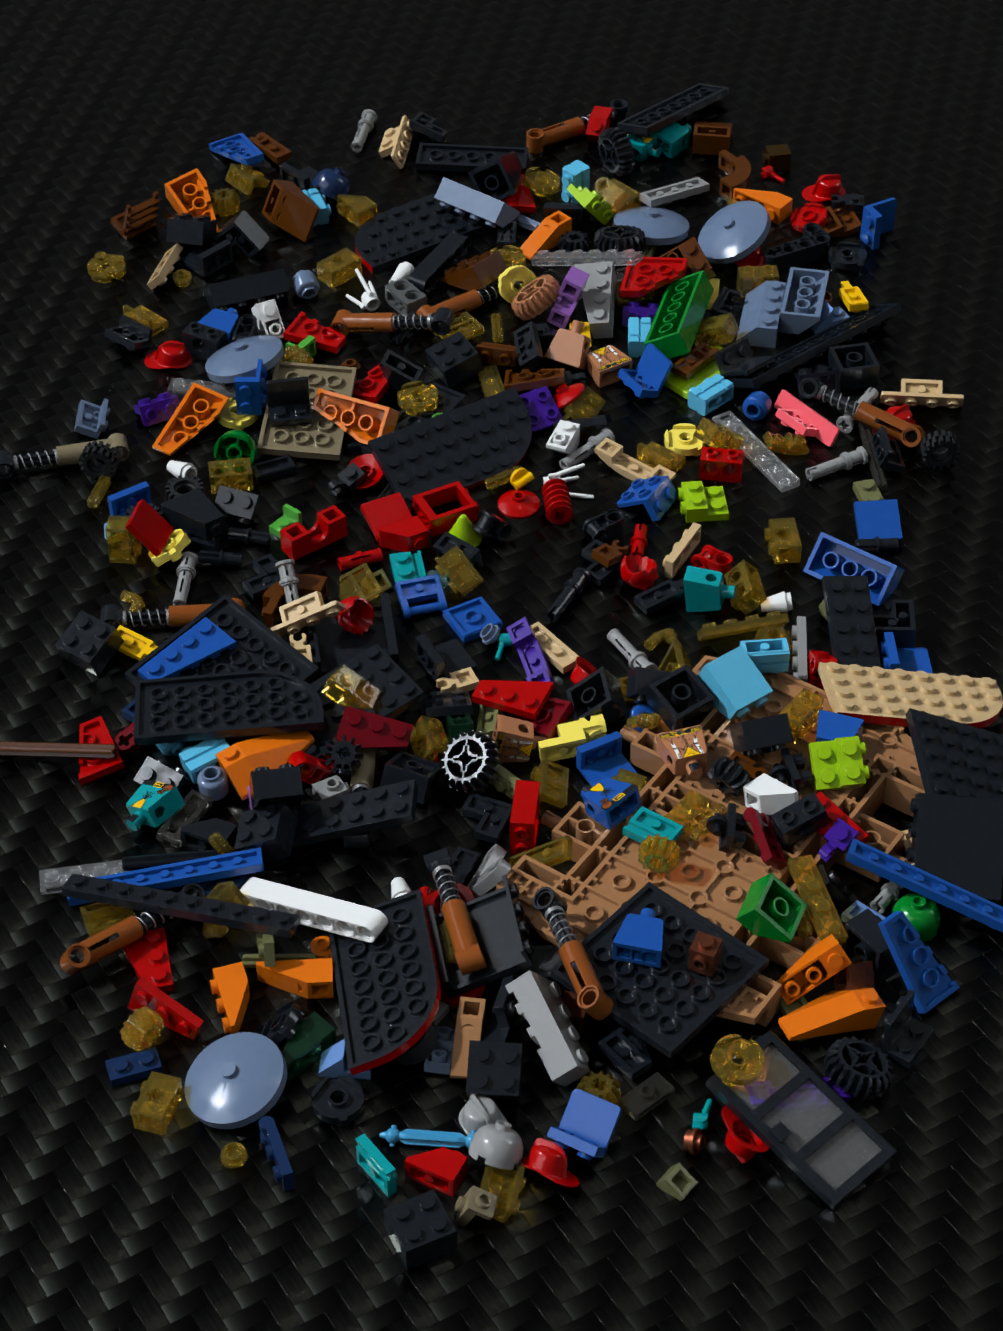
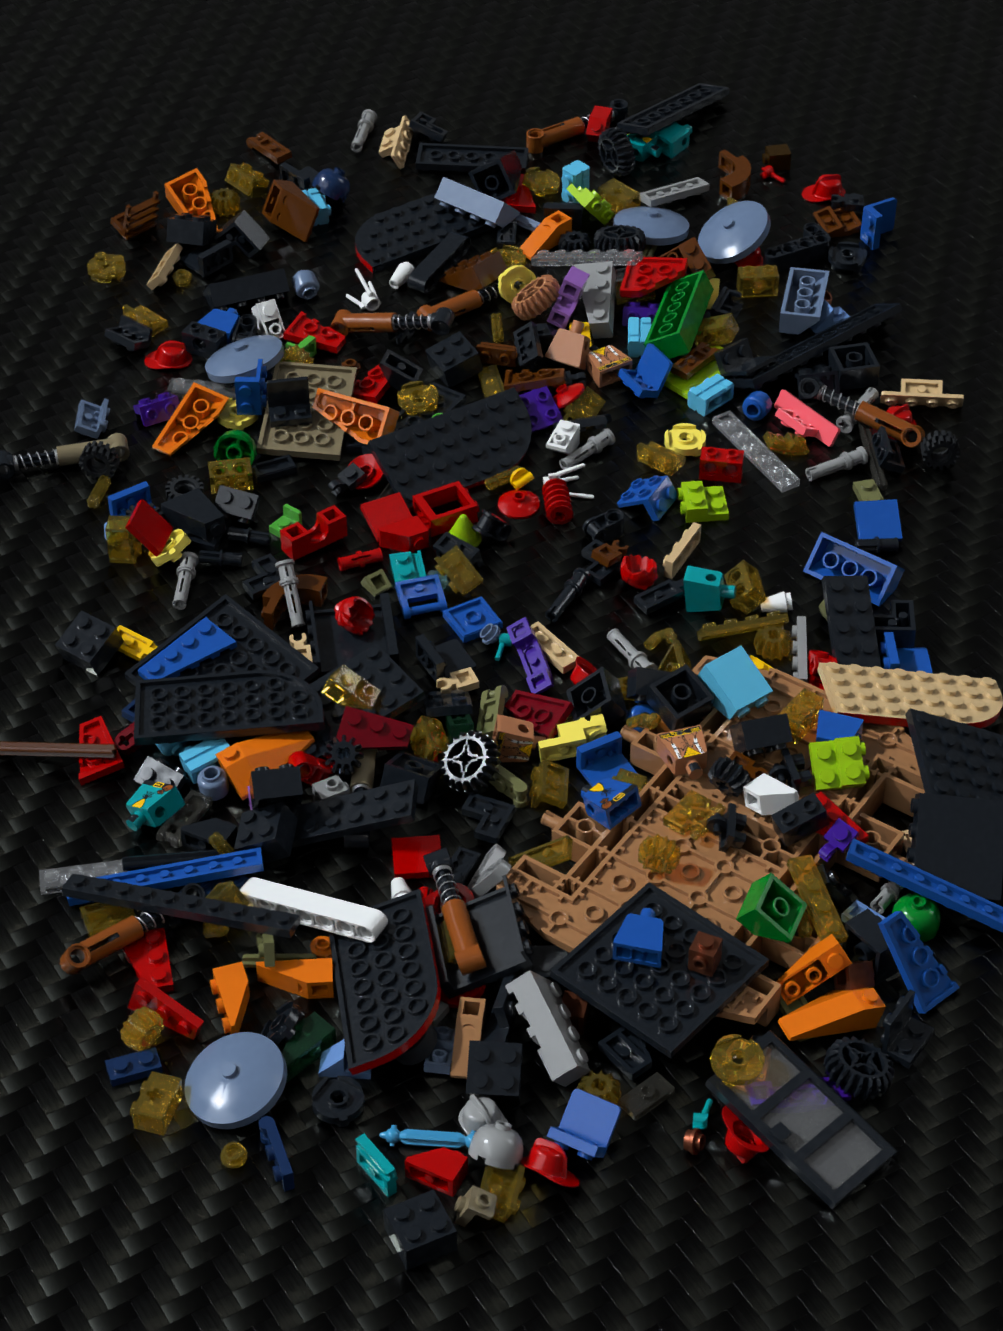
(134, 599): clear yellow arm -> none
(175, 616): piece -> none
(181, 468): white cone -> none
(238, 149): blue wing -> none
(305, 612): tan bracket -> none
(338, 268): clear yellow brick -> none
(356, 208): clear yellow slope -> none
(359, 583): clear yellow slope -> none
(404, 296): dark grey brick -> none
(409, 853): none -> red tile
(466, 325): clear yellow plate -> none
(514, 697): red wing -> none
(524, 816): red window -> none
(573, 955): dark orange piece -> none
(614, 195): clear yellow piece -> none
(626, 465): tan slope -> none
(639, 540): red pin -> none
(650, 823): teal plate -> none
(677, 1182): olive slope -> none
(711, 137): reddish brown slope -> none
(713, 560): red piece -> none
(718, 435): clear yellow brick -> none
(762, 314): sand blue slope -> none
(765, 838): dark red plate -> none
(768, 654): medium azure brick -> none
(776, 204): orange slope -> none
(783, 540): clear yellow brick -> none
(808, 214): red tile -> none
(853, 297): yellow hinge -> none

